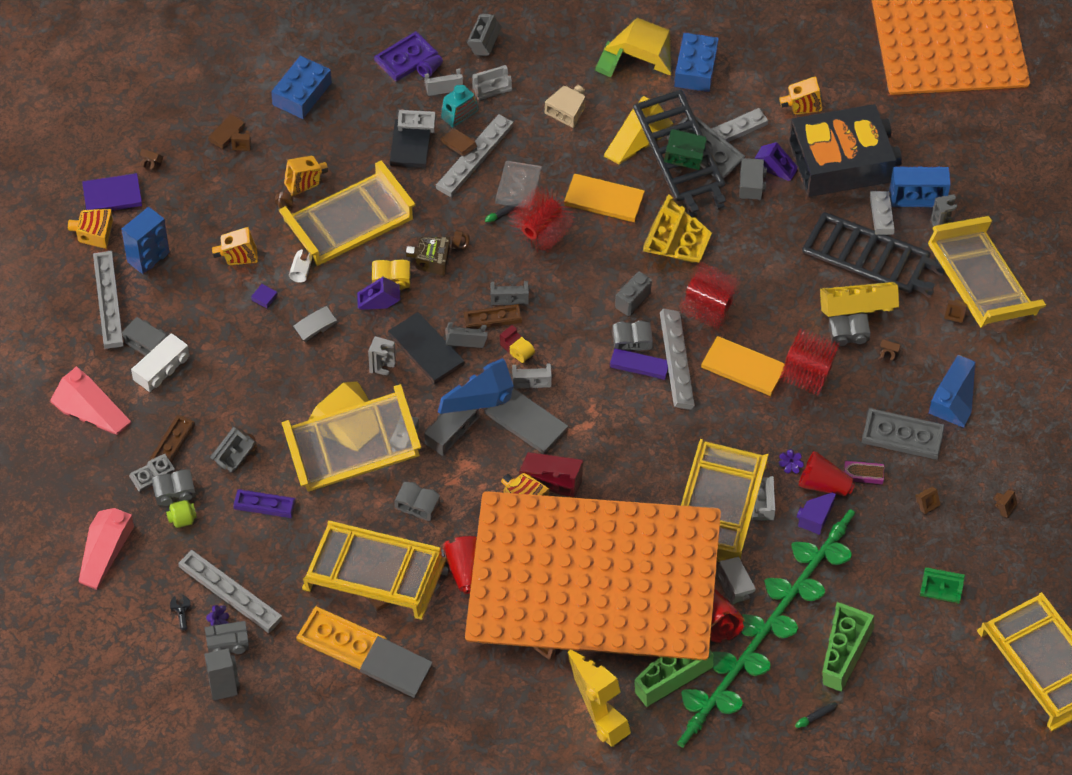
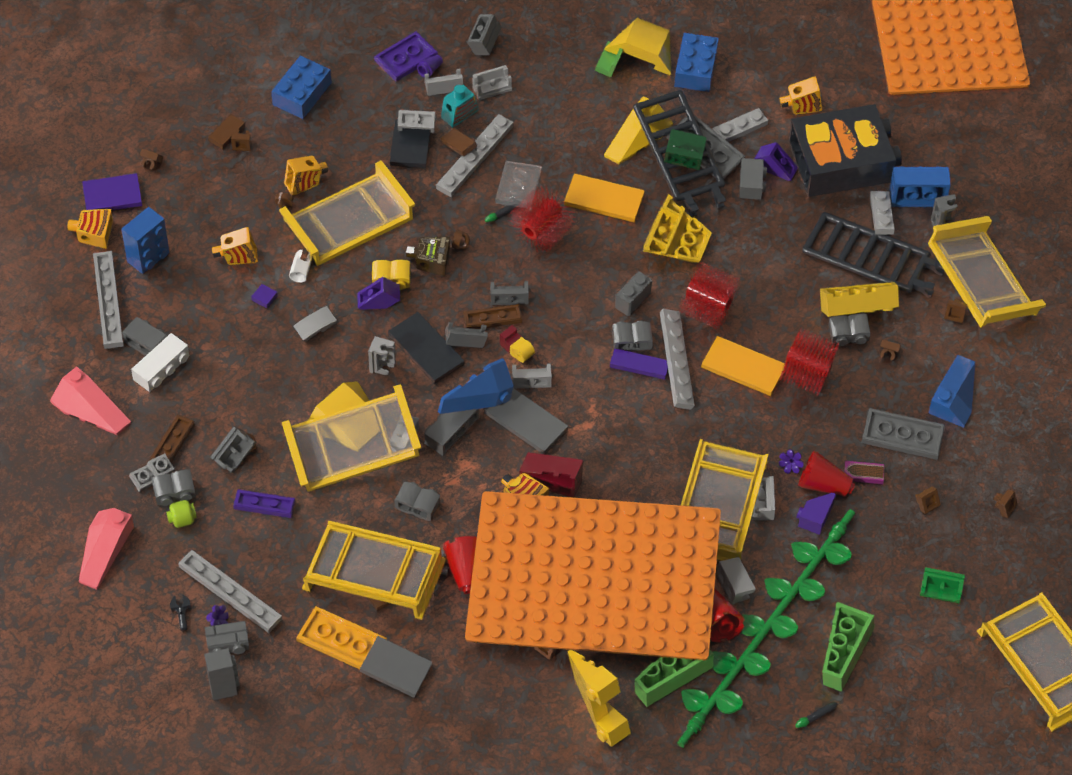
(566, 105): tan torso -> none

